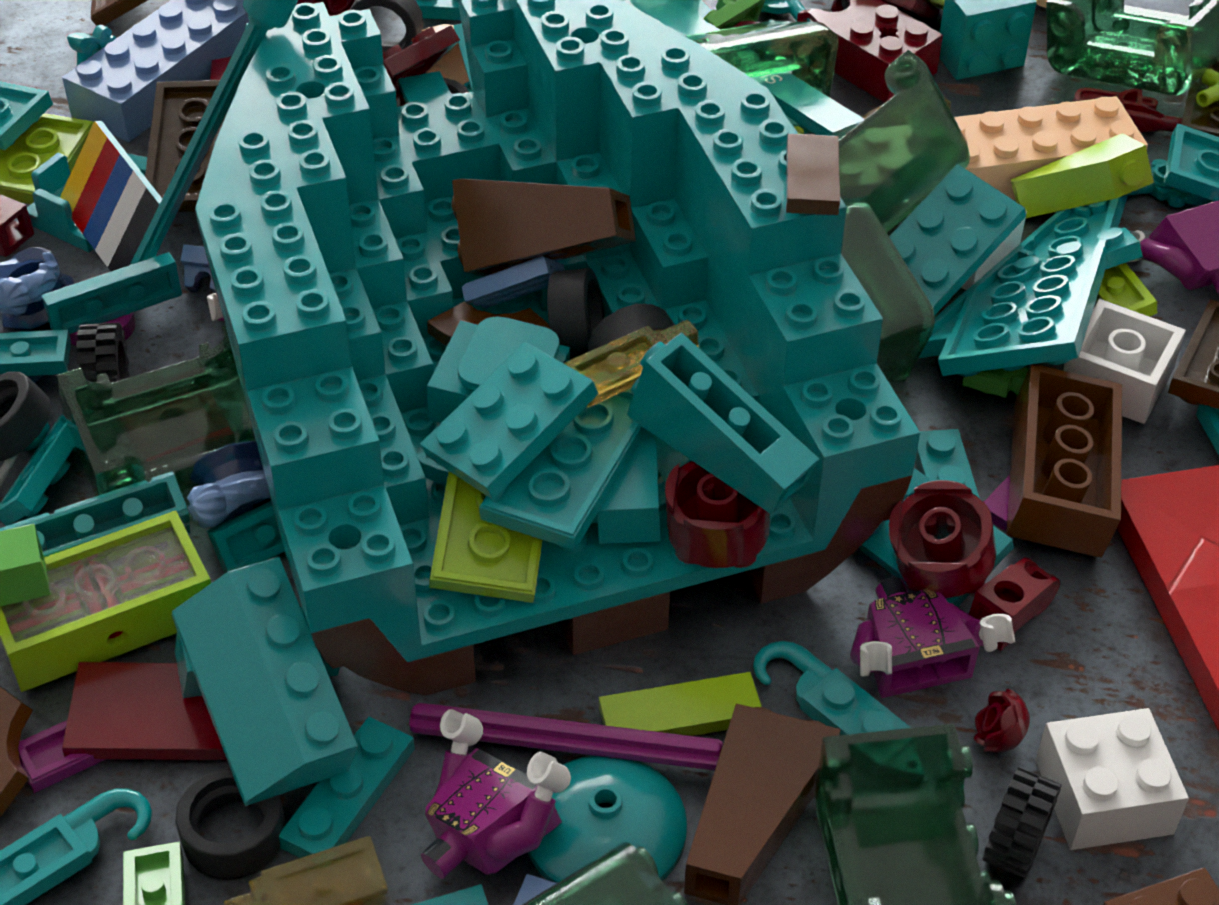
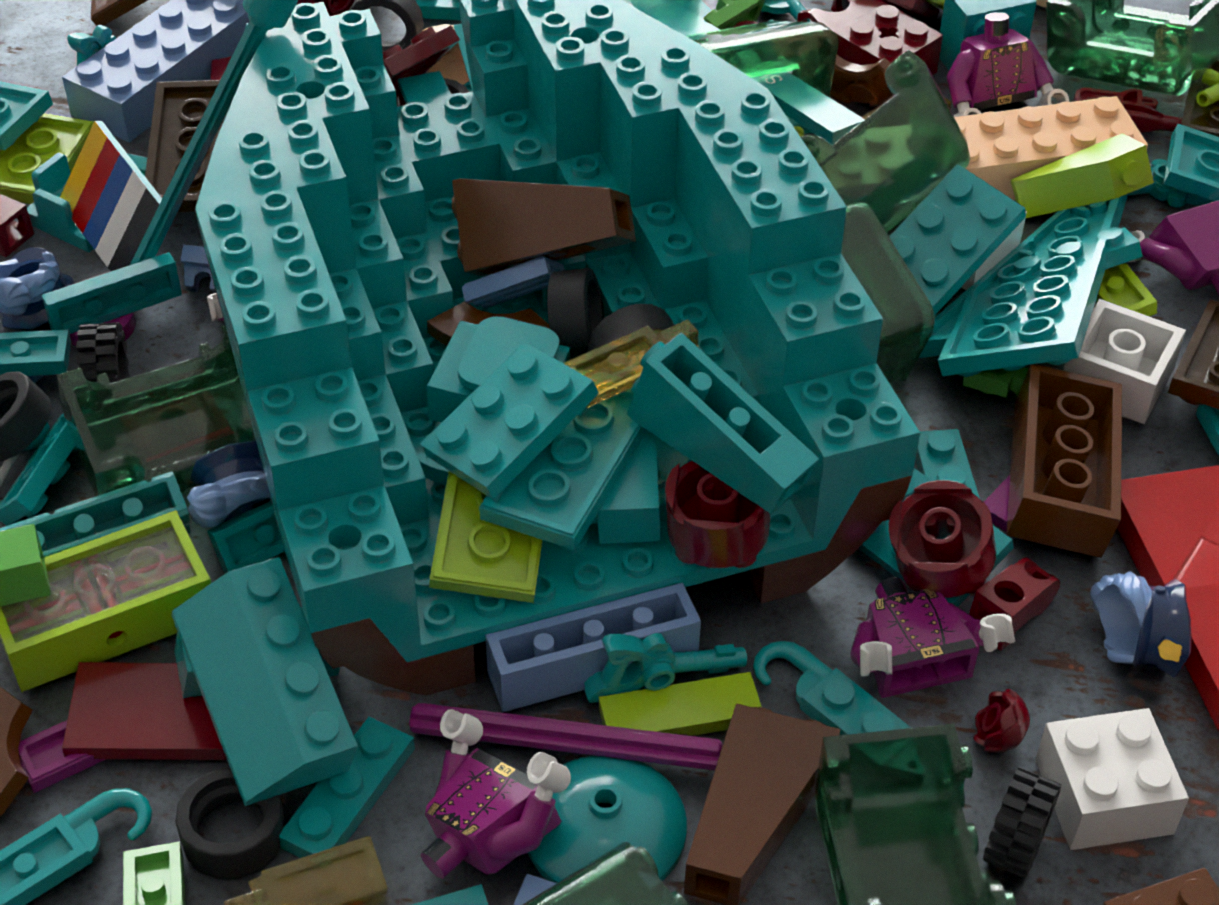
(563, 651): none -> medium blue brick
(654, 664): none -> teal piece
(812, 174): tile -> none
(860, 82): none -> reddish brown tile
(999, 70): none -> magenta torso
(1144, 621): none -> piece

